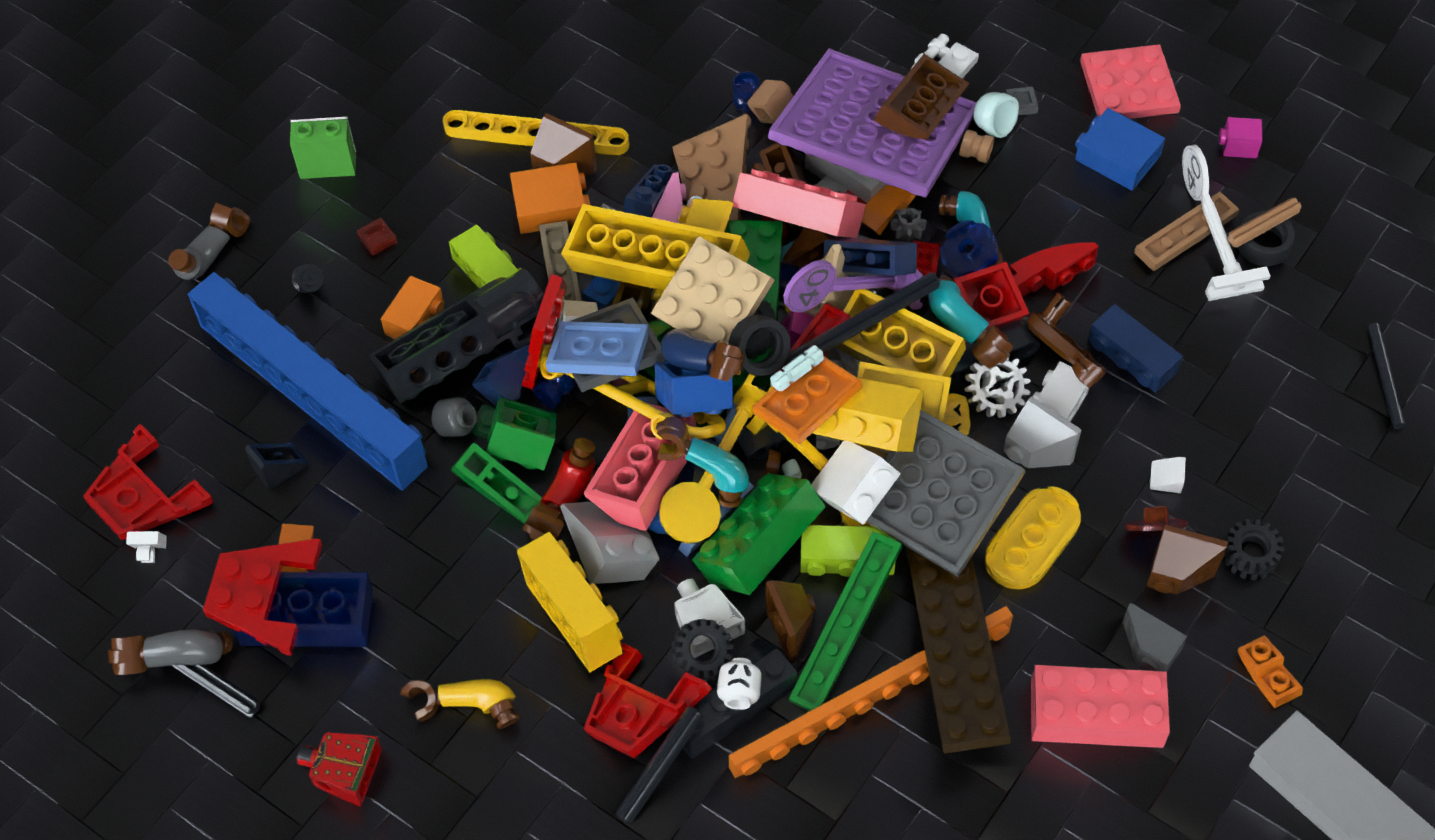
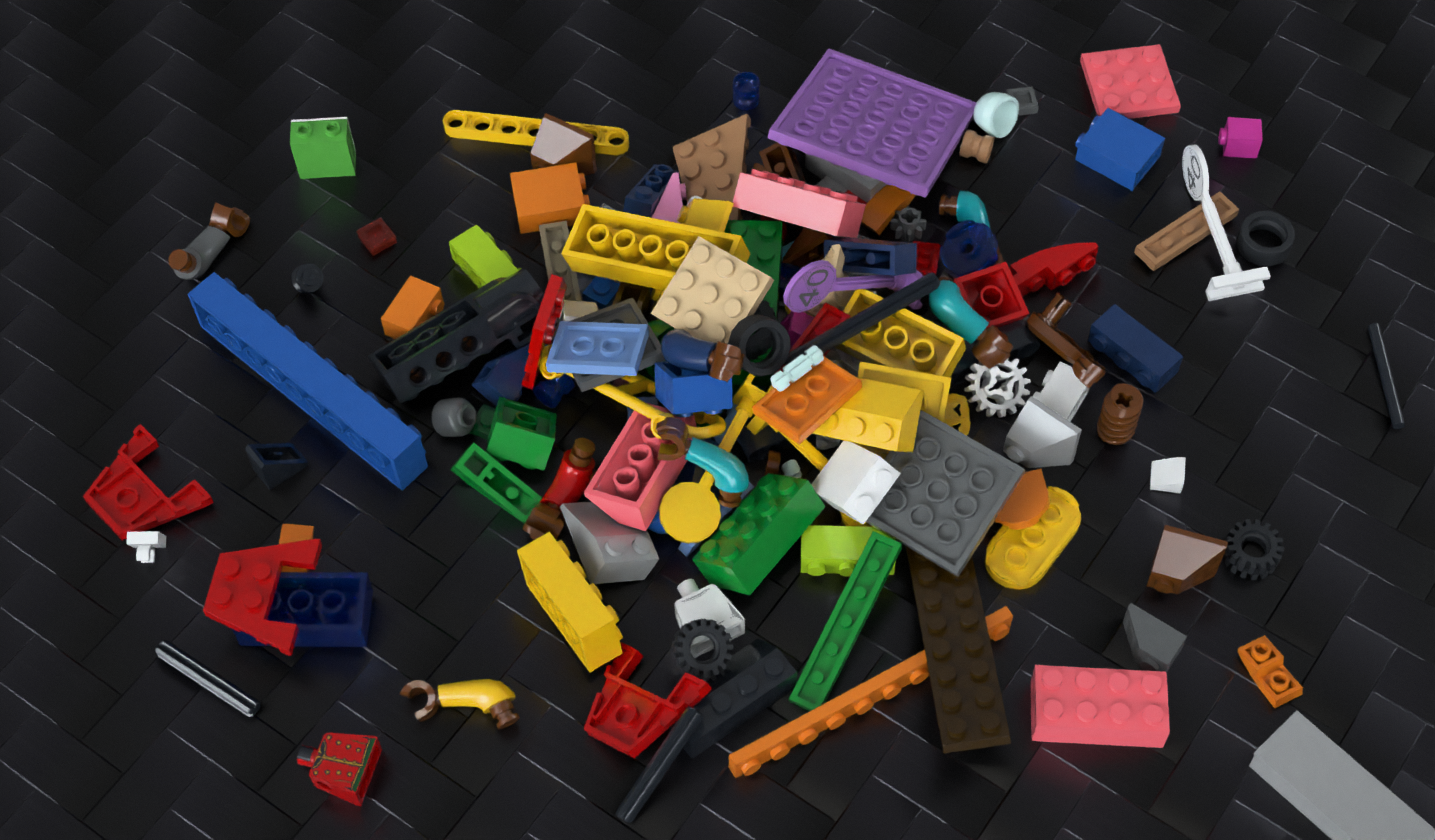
(171, 648): dark grey piece -> none
(739, 683): white head -> none
(770, 100): medium nougat brick -> none
(790, 615): reddish brown slope -> none
(921, 99): reddish brown slope -> none
(956, 59): white plate -> none
(1026, 502): none -> orange tile
(1120, 414): none -> reddish brown piece
(1155, 520): clear red piece -> none
(1264, 222): medium nougat axle -> none

